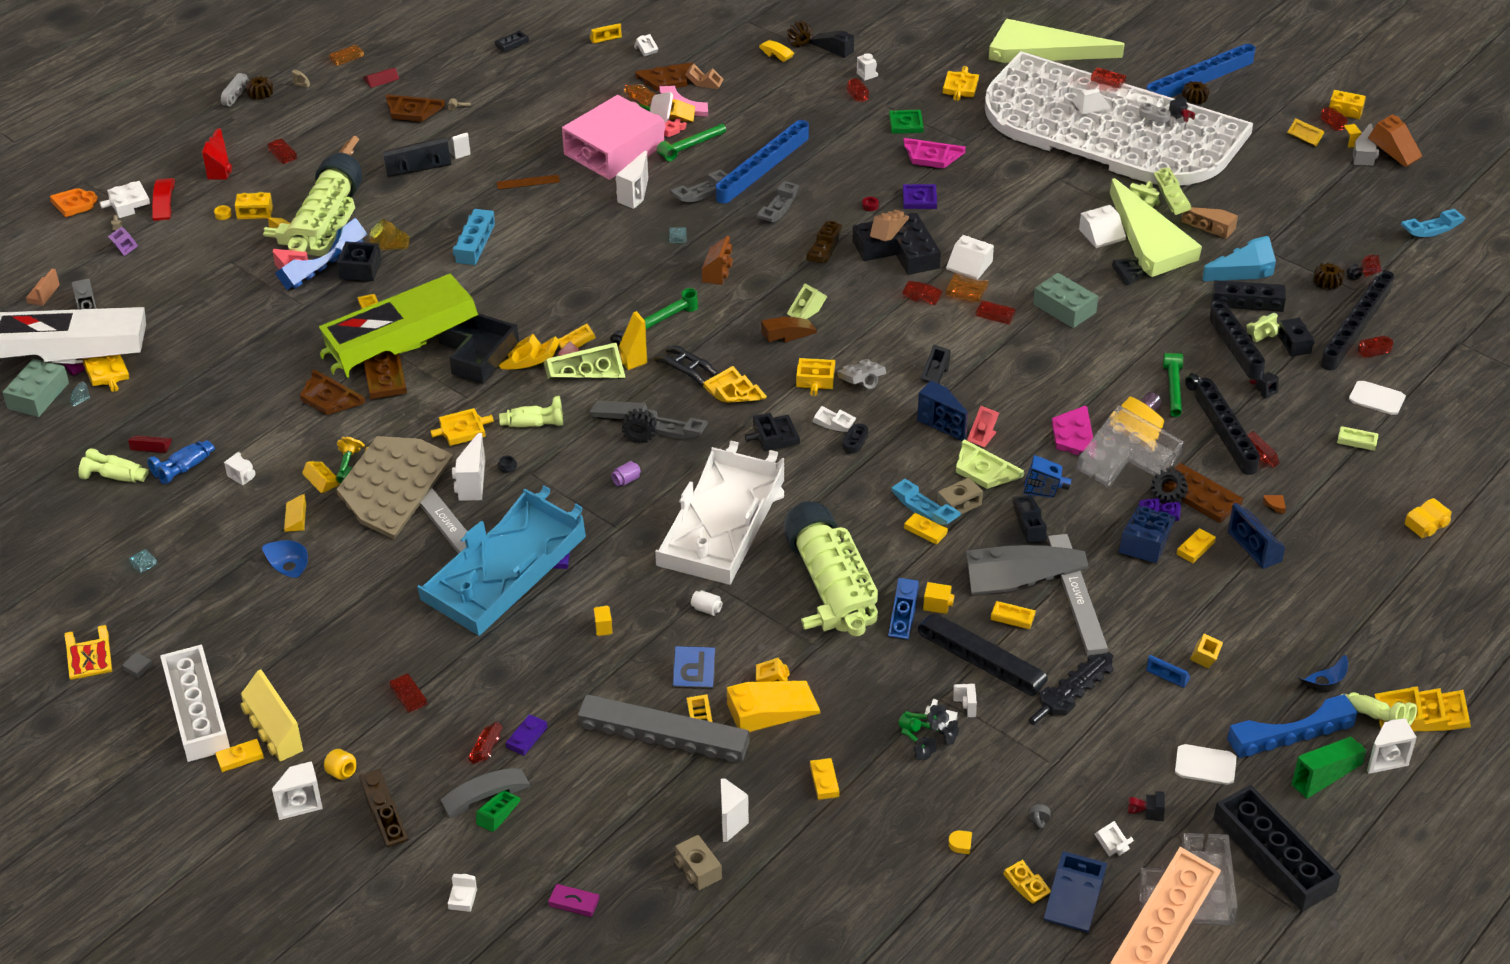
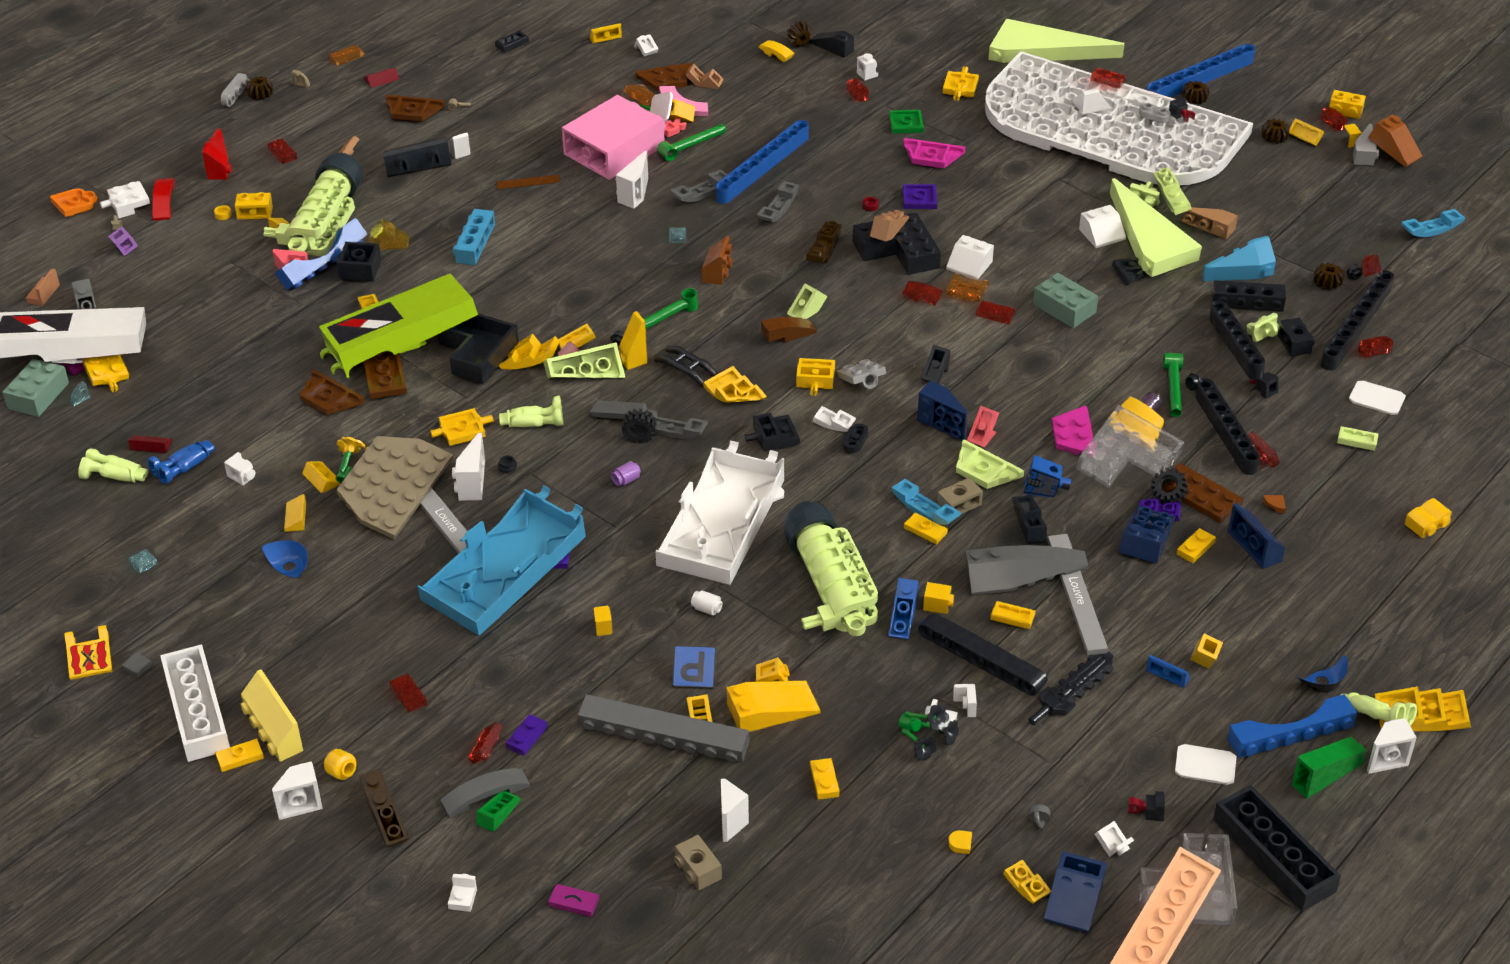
(1275, 130): none -> dark brown gear

